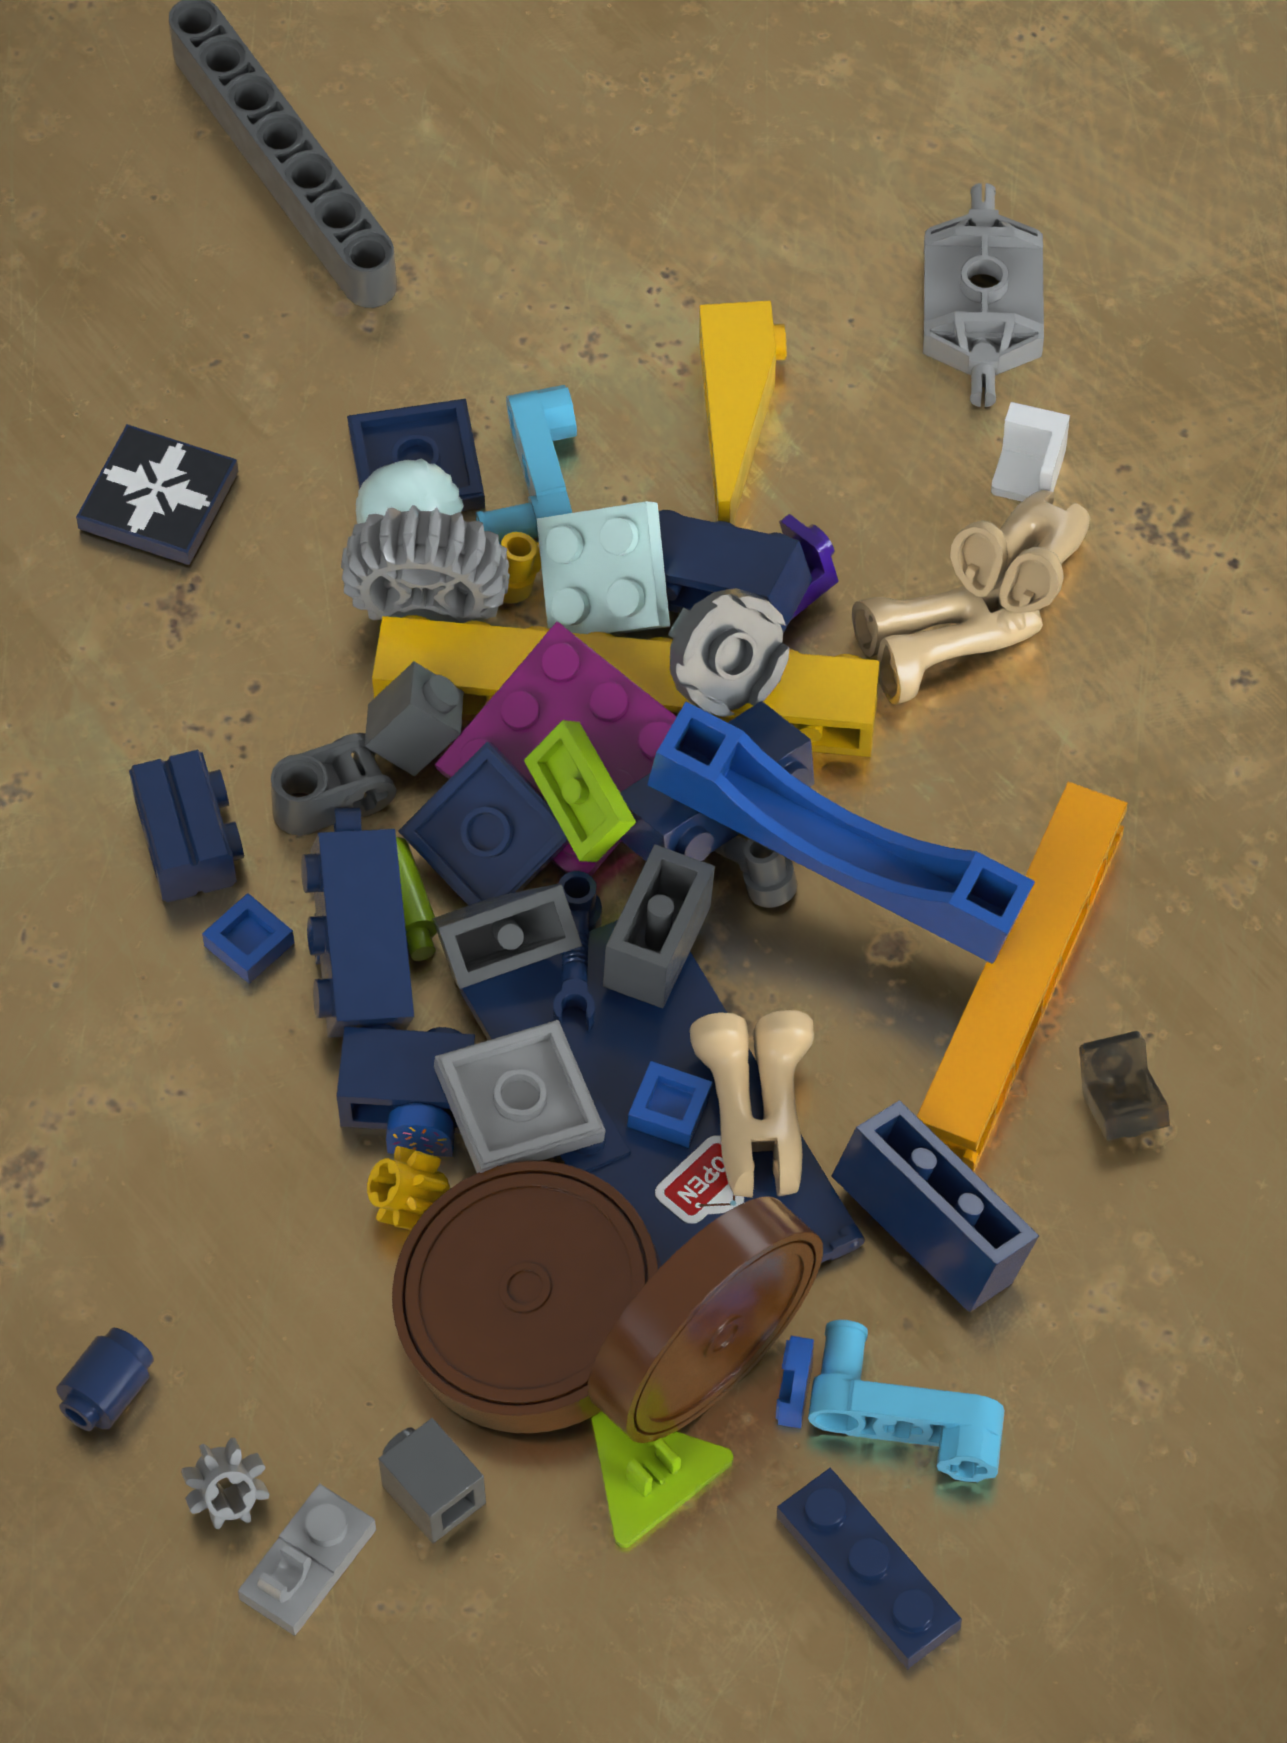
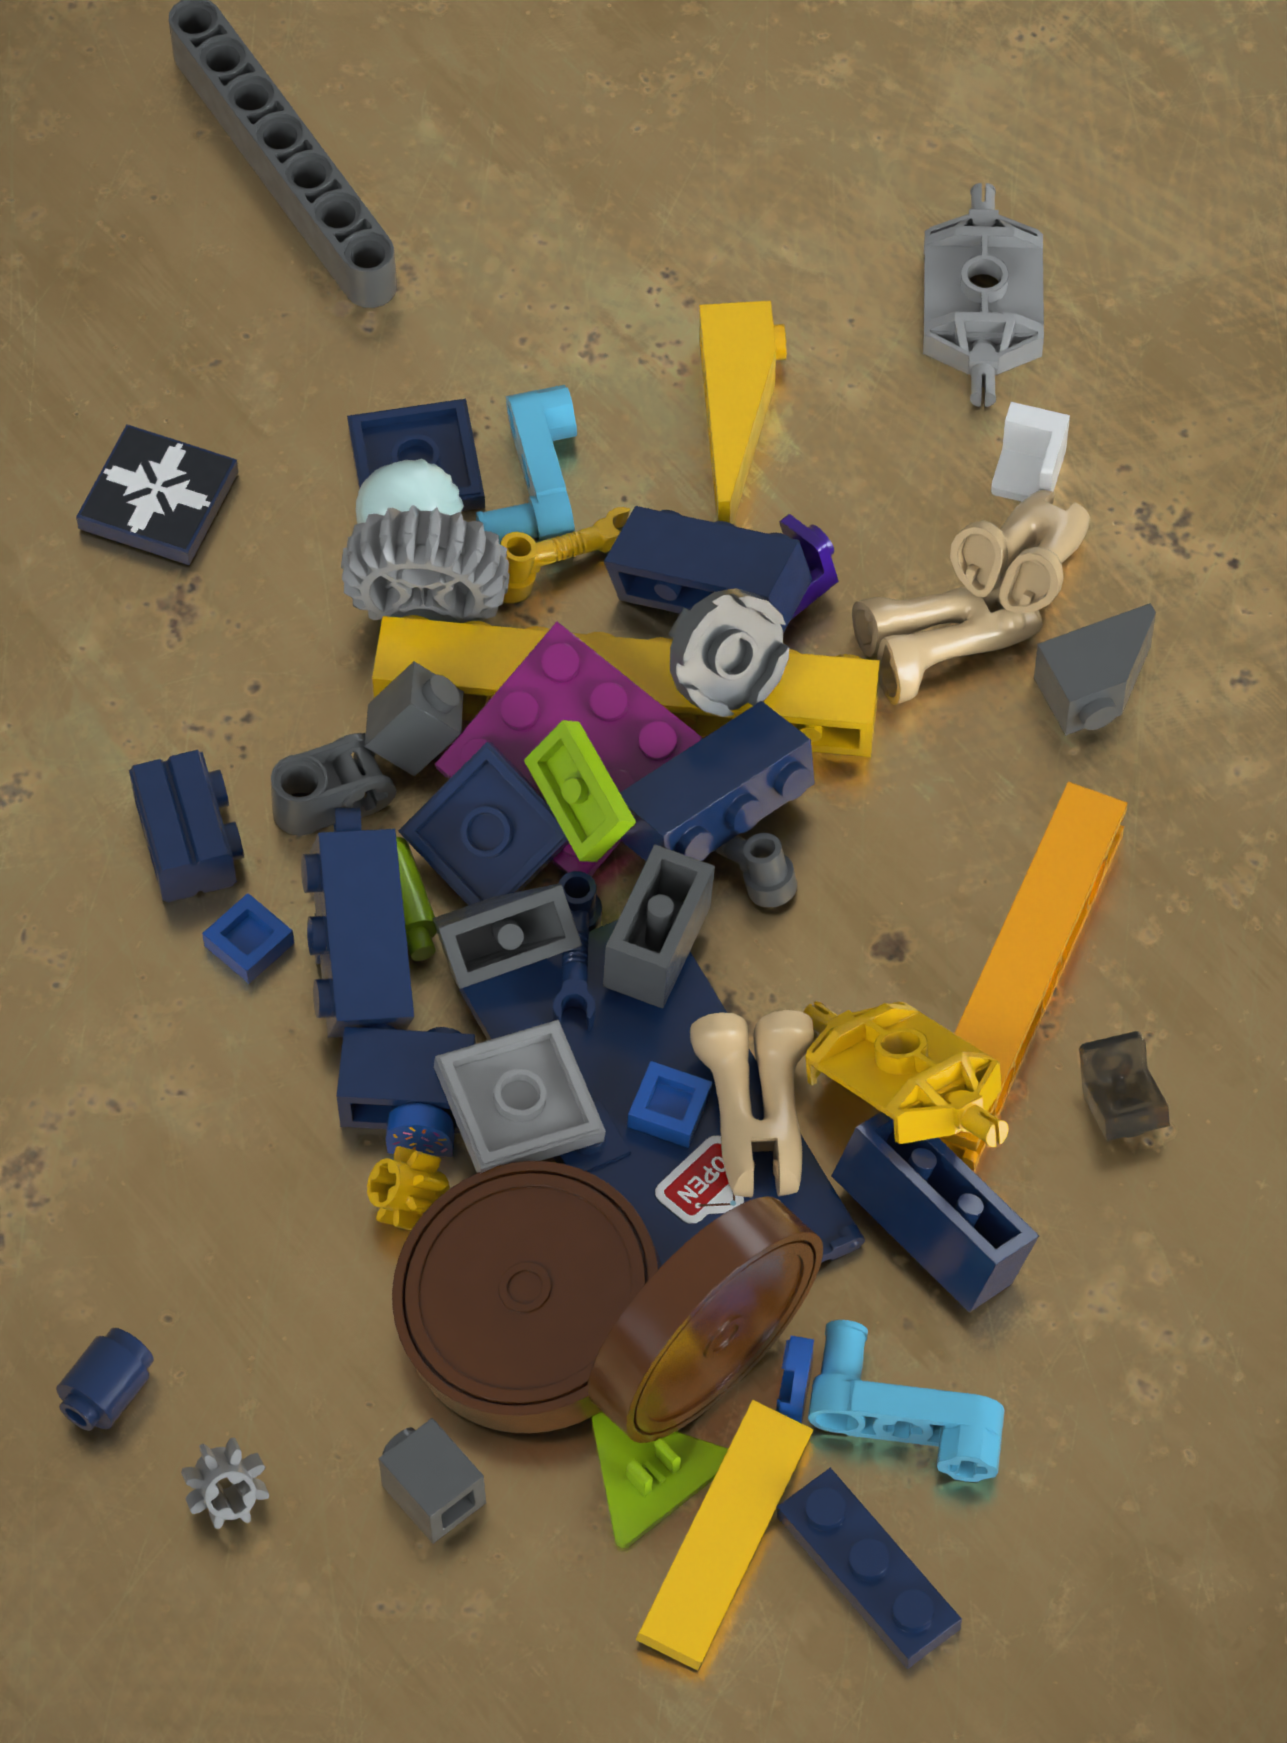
(307, 1559): light grey plate -> none
(604, 569): light aqua plate -> none
(724, 1535): none -> yellow tile
(908, 1070): none -> yellow plate
(931, 885): blue arch -> none
(1094, 668): none -> dark grey slope

